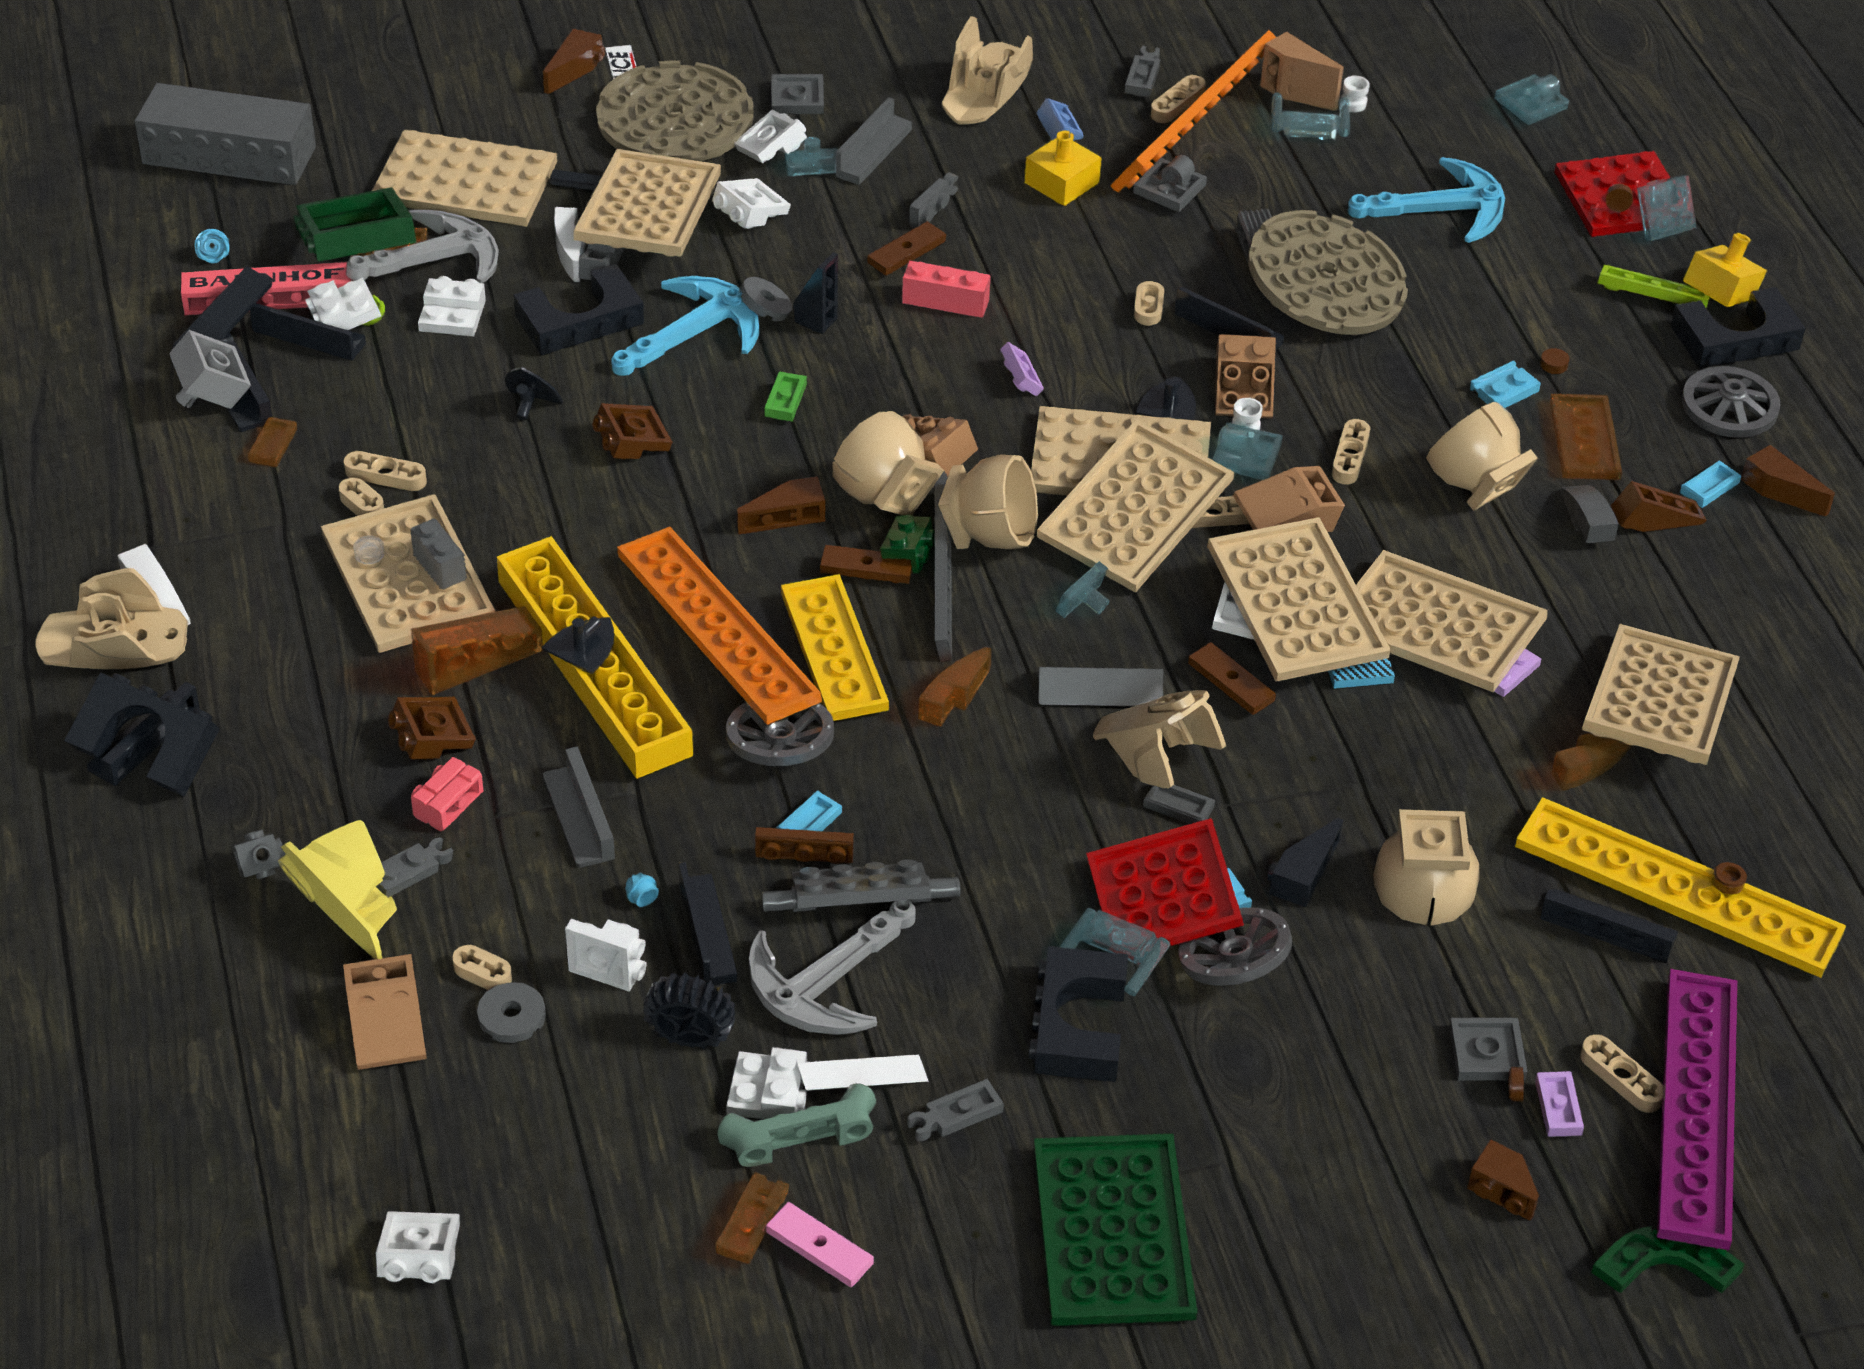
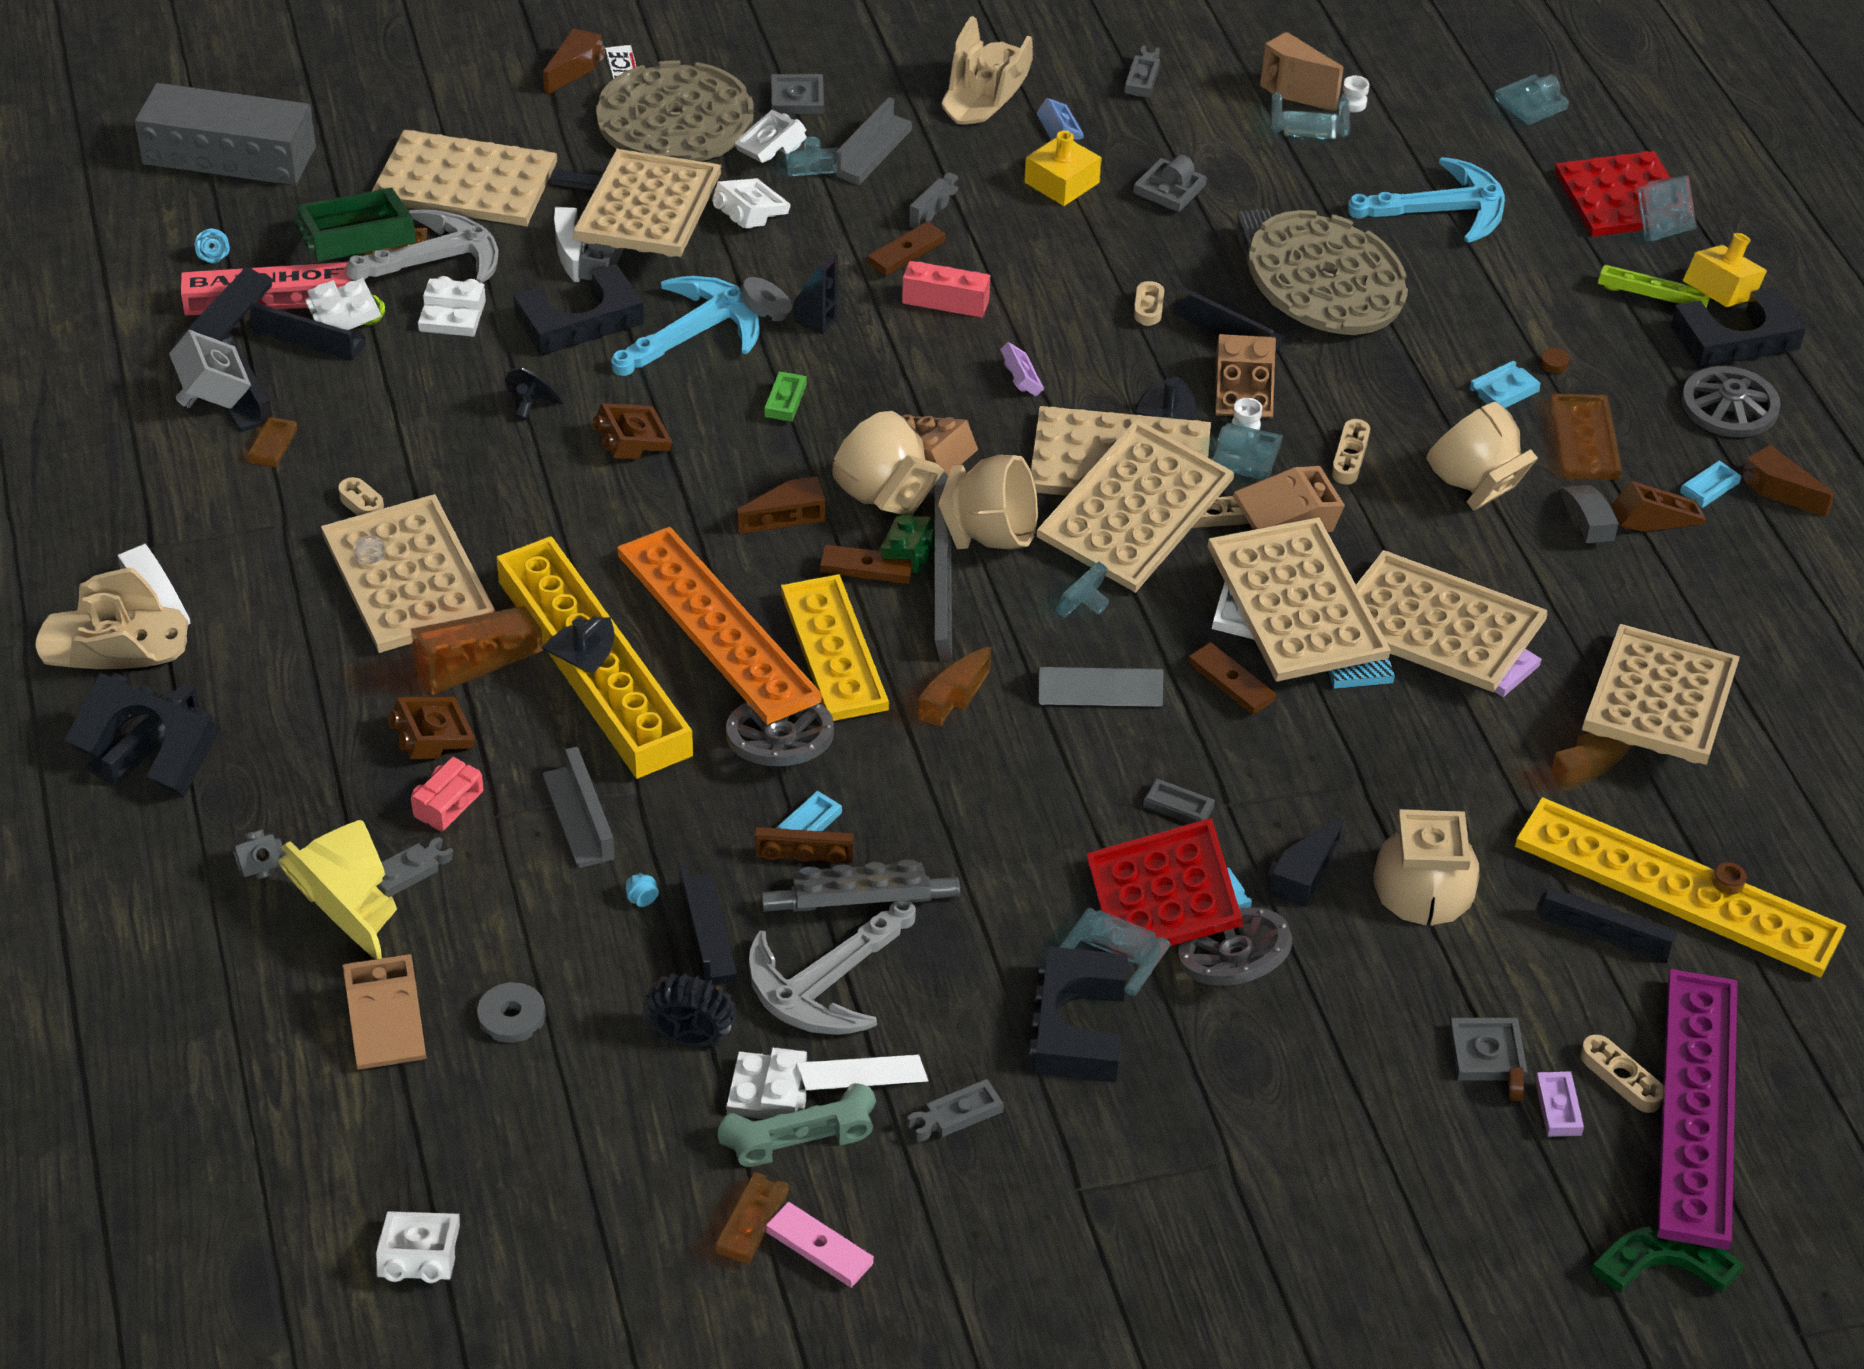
(405, 474): tan beam -> none
(438, 554): dark grey brick -> none
(483, 965): tan beam -> none
(606, 953): white plate -> none
(1113, 1230): dark green plate -> none
(1138, 732): tan piece -> none
(1188, 89): tan beam -> none
(1194, 112): orange plate -> none
(1505, 1180): reddish brown slope -> none
(1619, 197): reddish brown tile -> none

